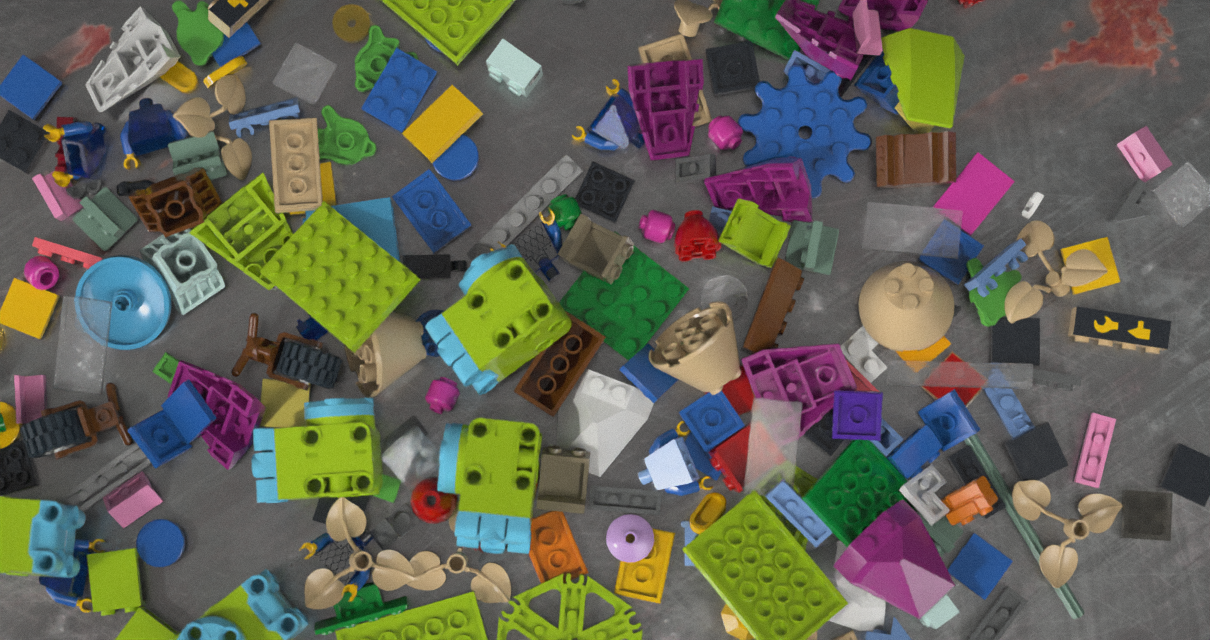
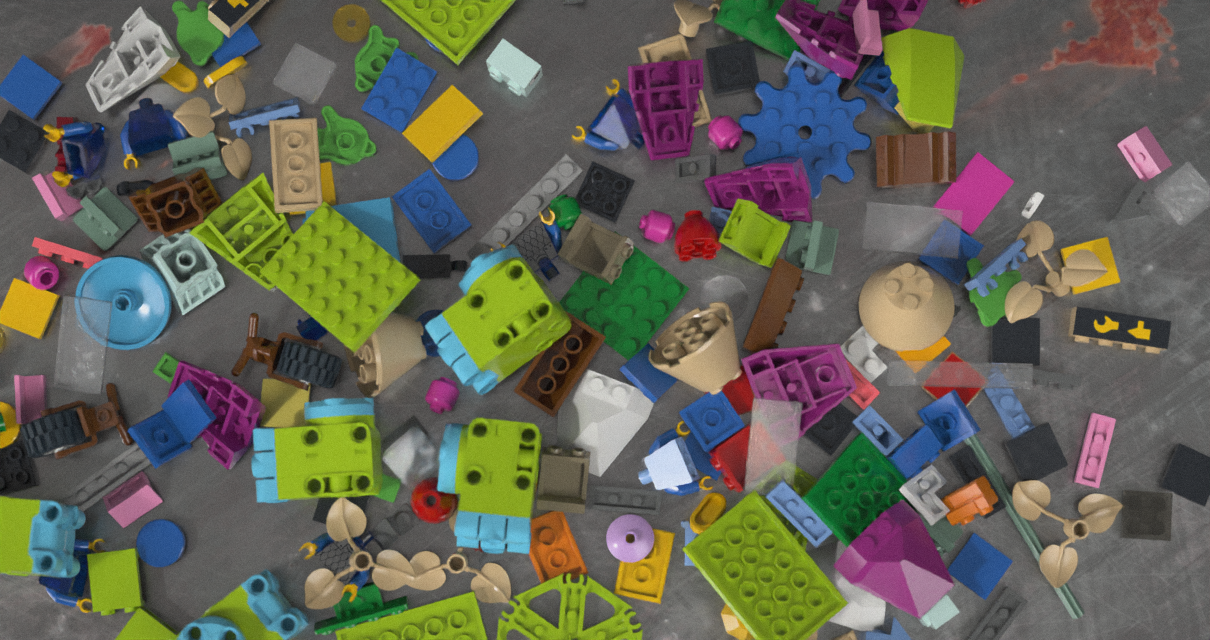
(857, 415): dark purple tile -> none

